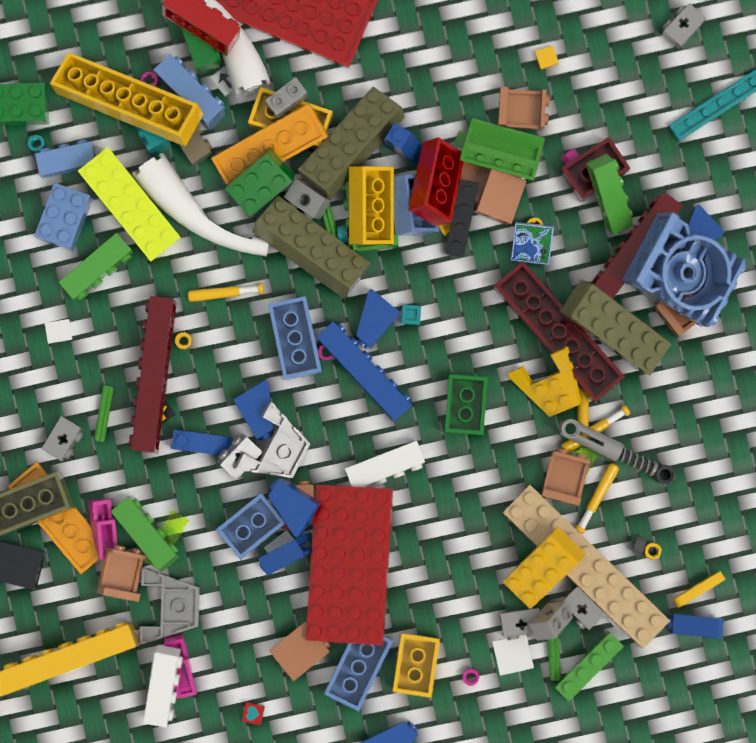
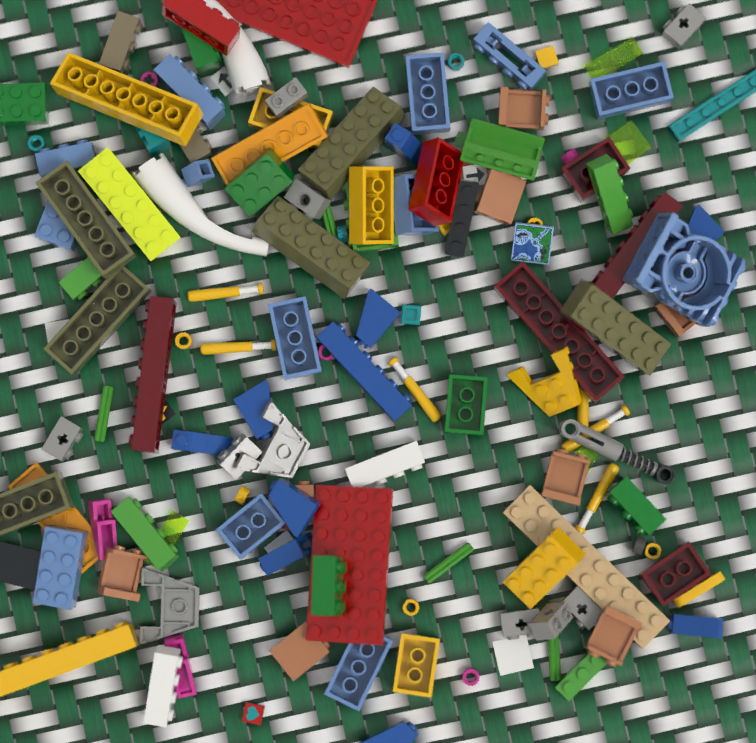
(60, 567): none -> medium blue brick
(86, 219): none -> olive brick
(97, 320): none -> olive brick
(121, 42): none -> dark tan brick
(198, 173): none -> medium blue brick
(232, 347): none -> yellow piece
(242, 495): none -> yellow axle
(328, 586): none -> green brick
(410, 601): none -> yellow axle
(416, 391): none -> yellow piece
(427, 93): none -> medium blue brick
(447, 563): none -> bright green axle
(460, 57): none -> teal axle
(475, 173): none -> white sticker
(509, 69): none -> medium blue brick
(612, 636): none -> nougat panel
(614, 59): none -> clear neon green tile
(630, 142): none -> clear neon green piece
(631, 90): none -> medium blue brick
(635, 507): none -> green brick
(674, 573): none -> dark red brick

